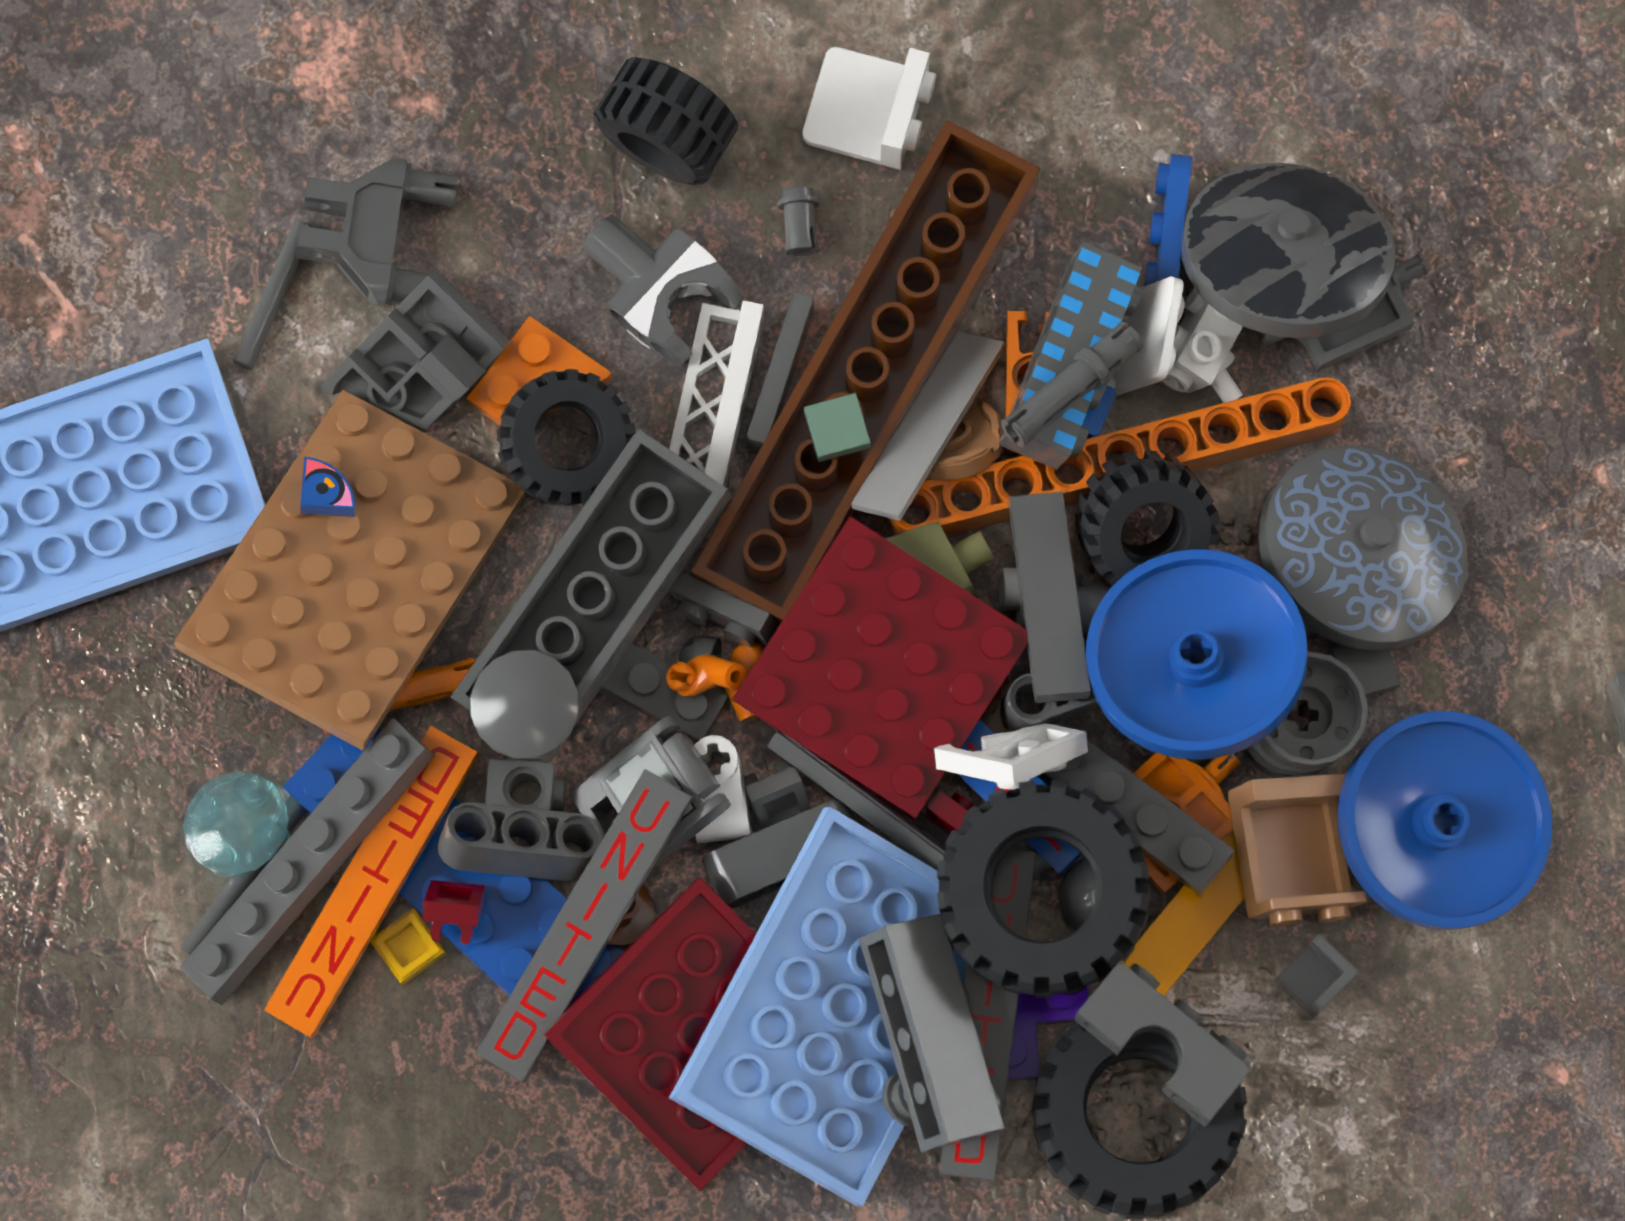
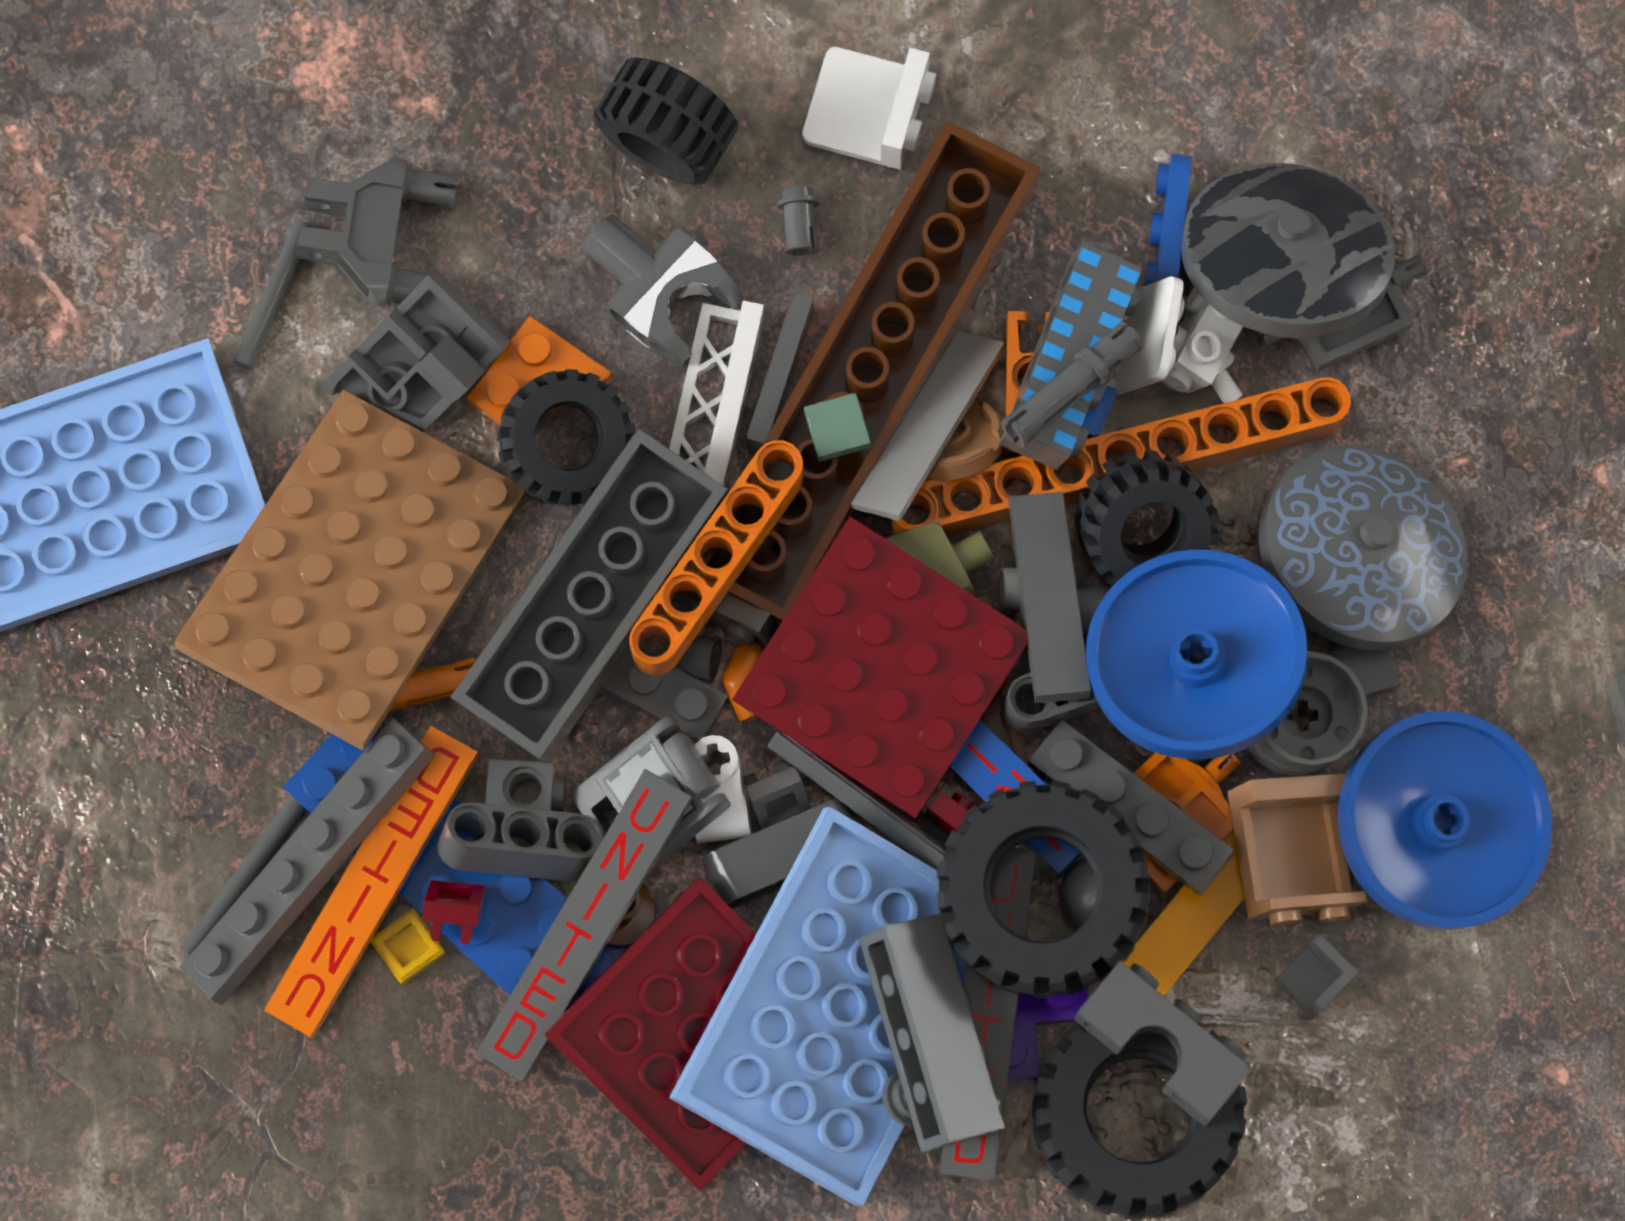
(236, 823): clear light blue dish -> none
(325, 490): blue tile -> none
(524, 704): dark grey dish -> none
(704, 674): orange arm -> none
(719, 532): none -> orange beam
(1015, 755): white wing -> none

